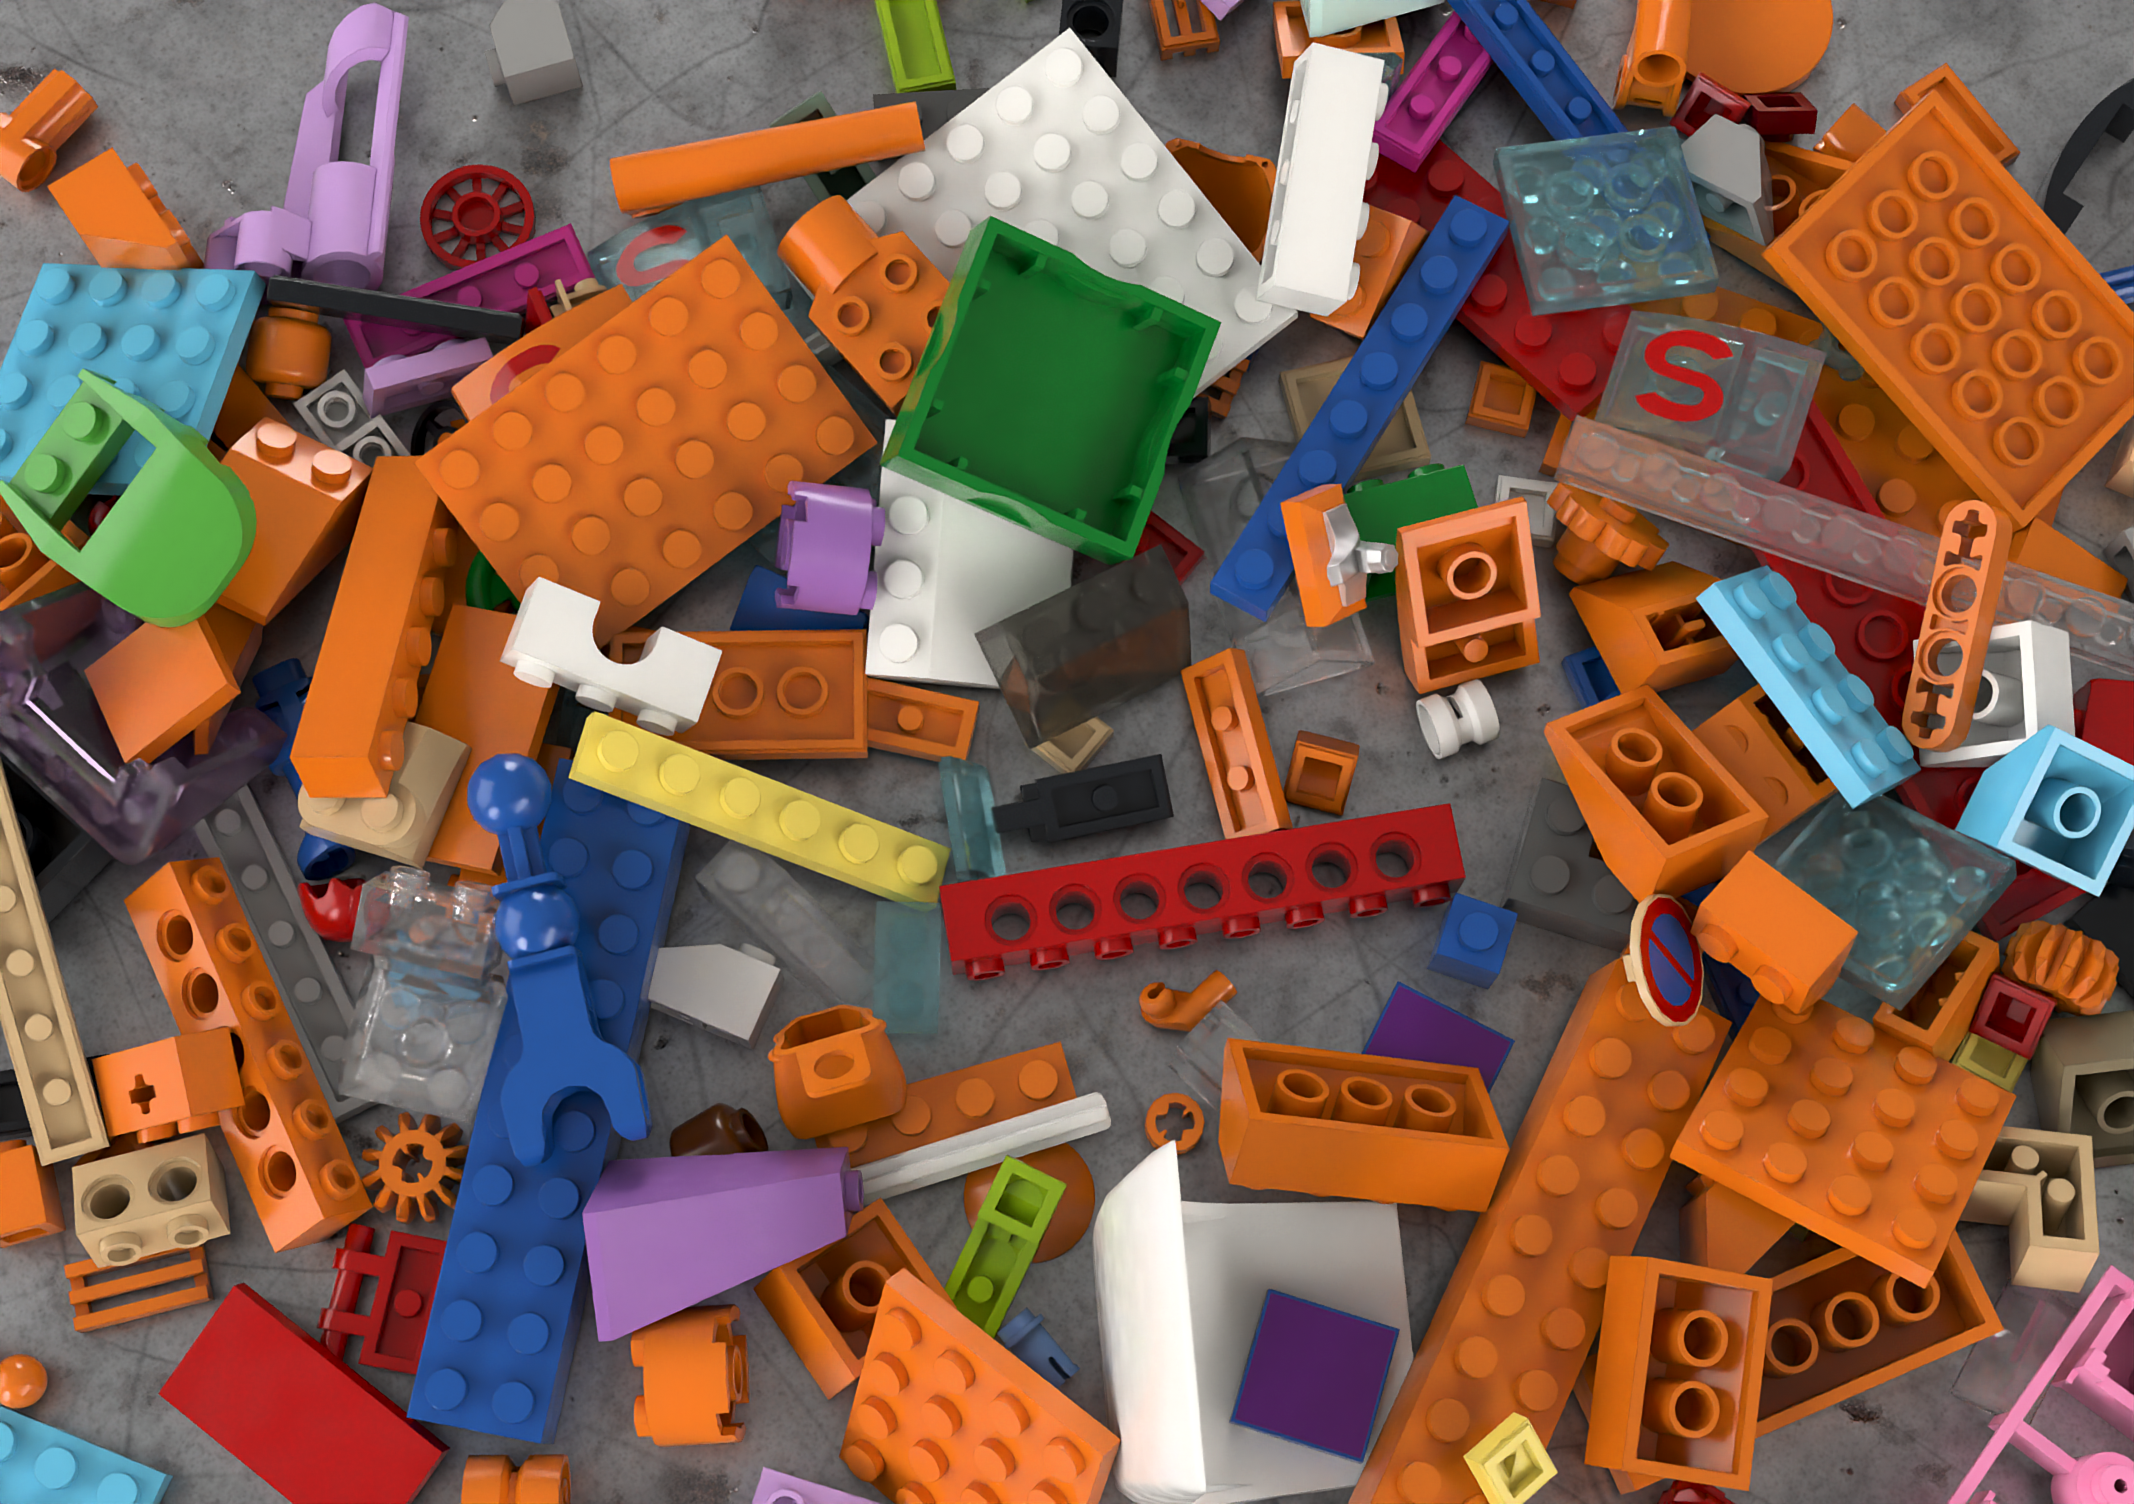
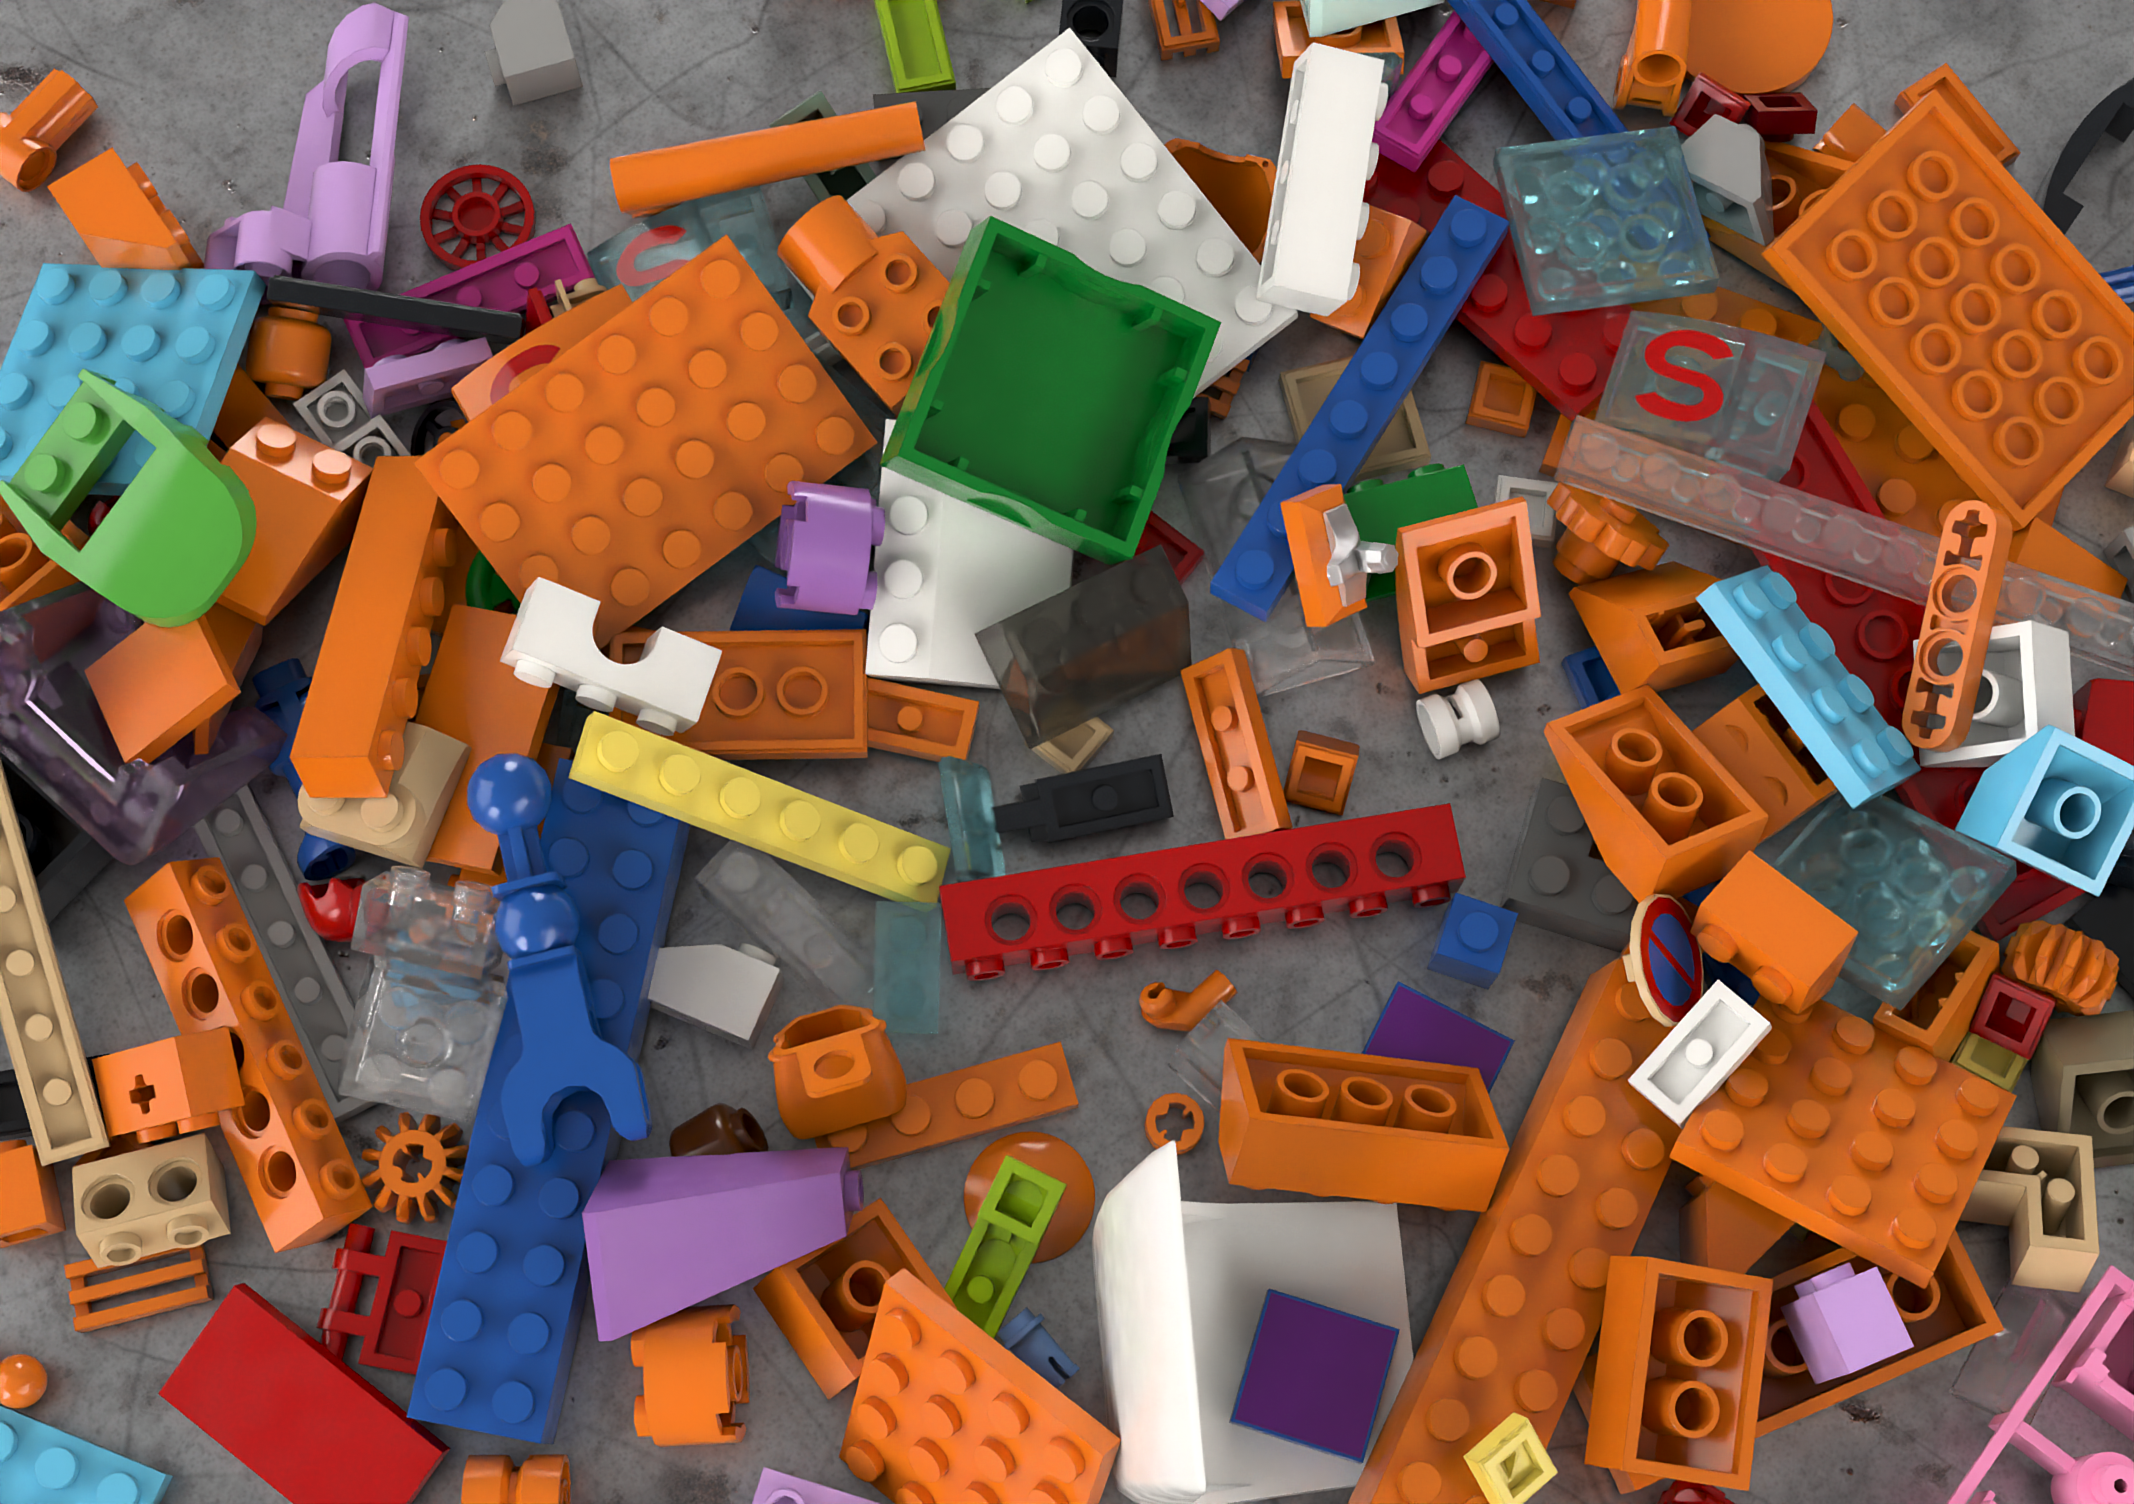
(984, 1147): white axle -> none
(1700, 1053): none -> white plate
(1845, 1322): none -> lavender brick

